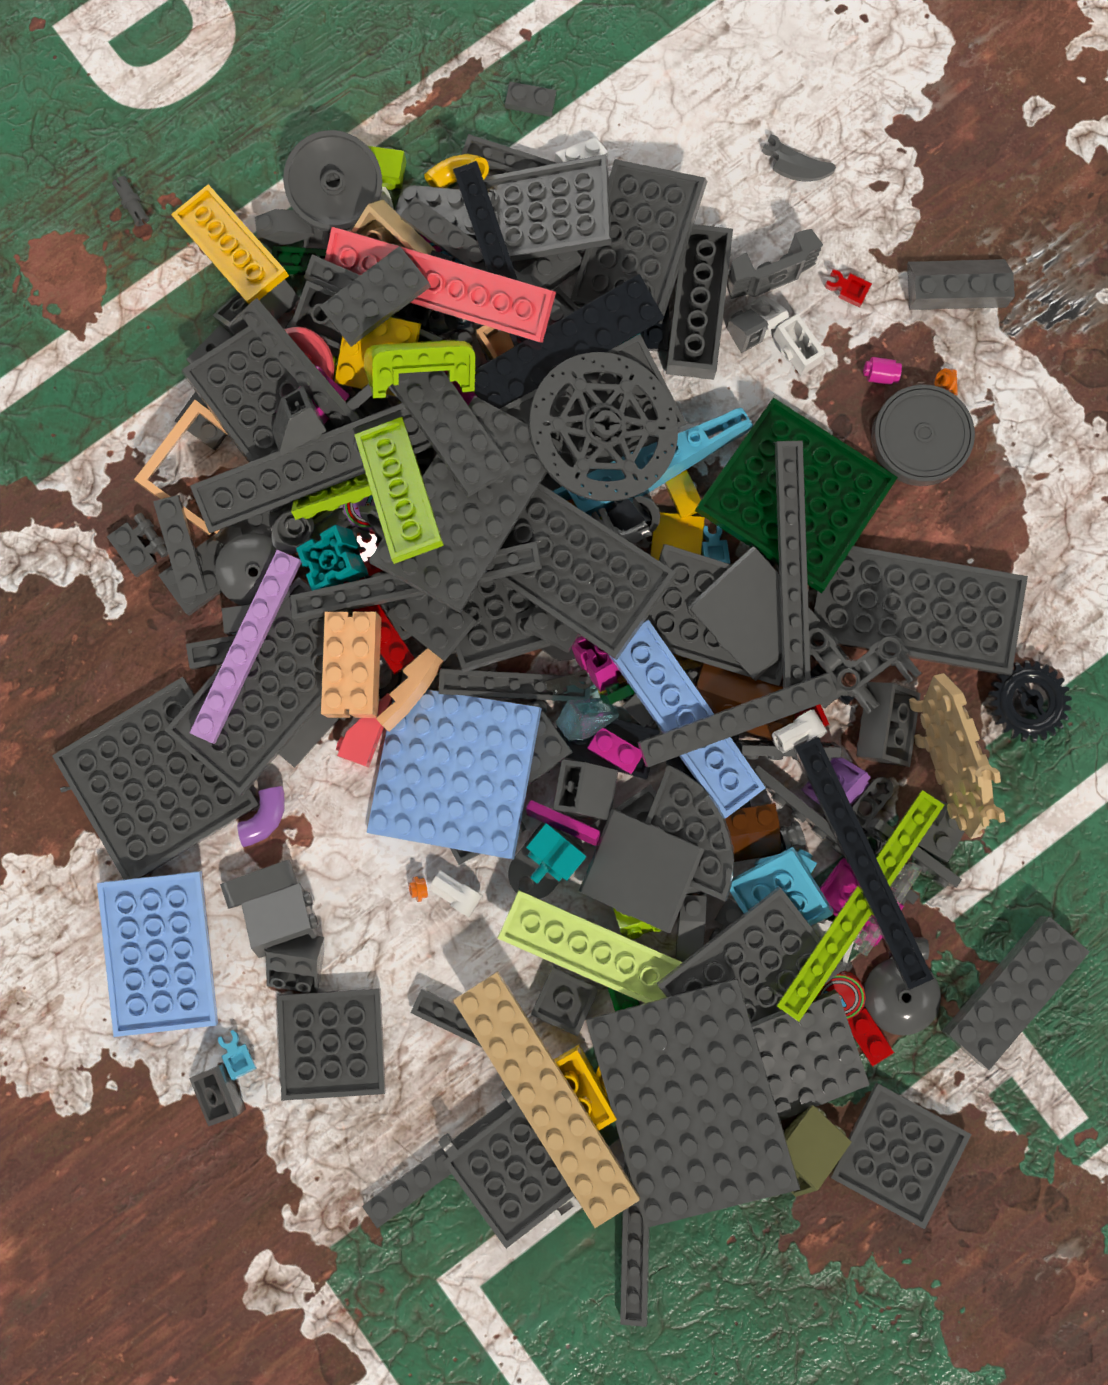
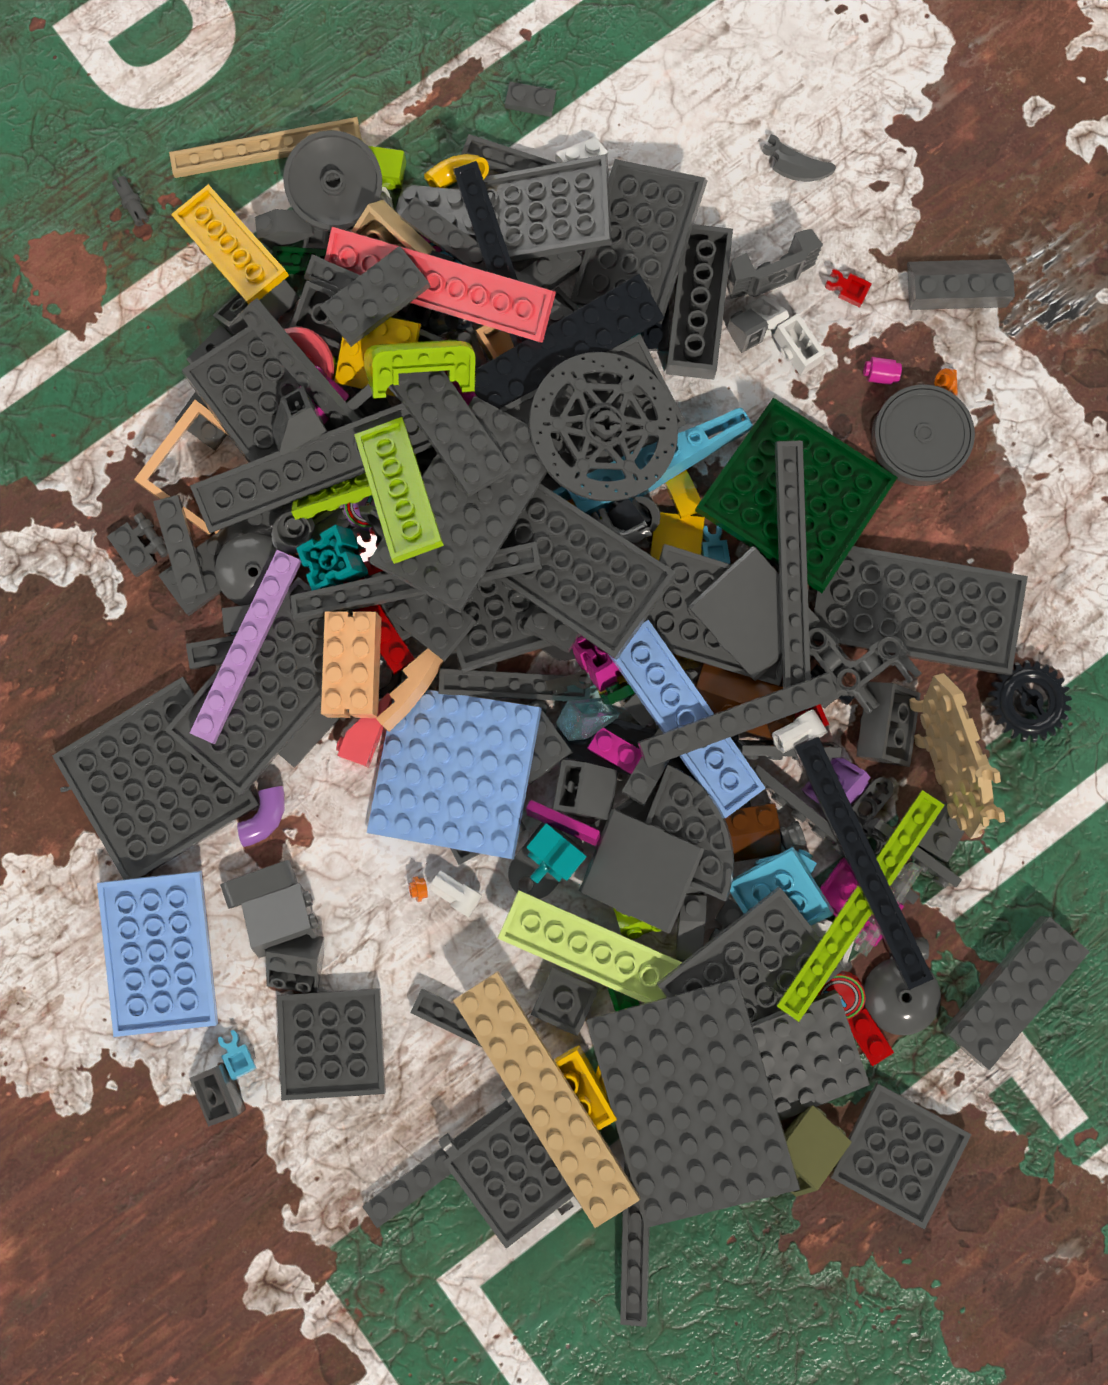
(250, 149): none -> tan tile
(643, 779): none -> dark grey slope

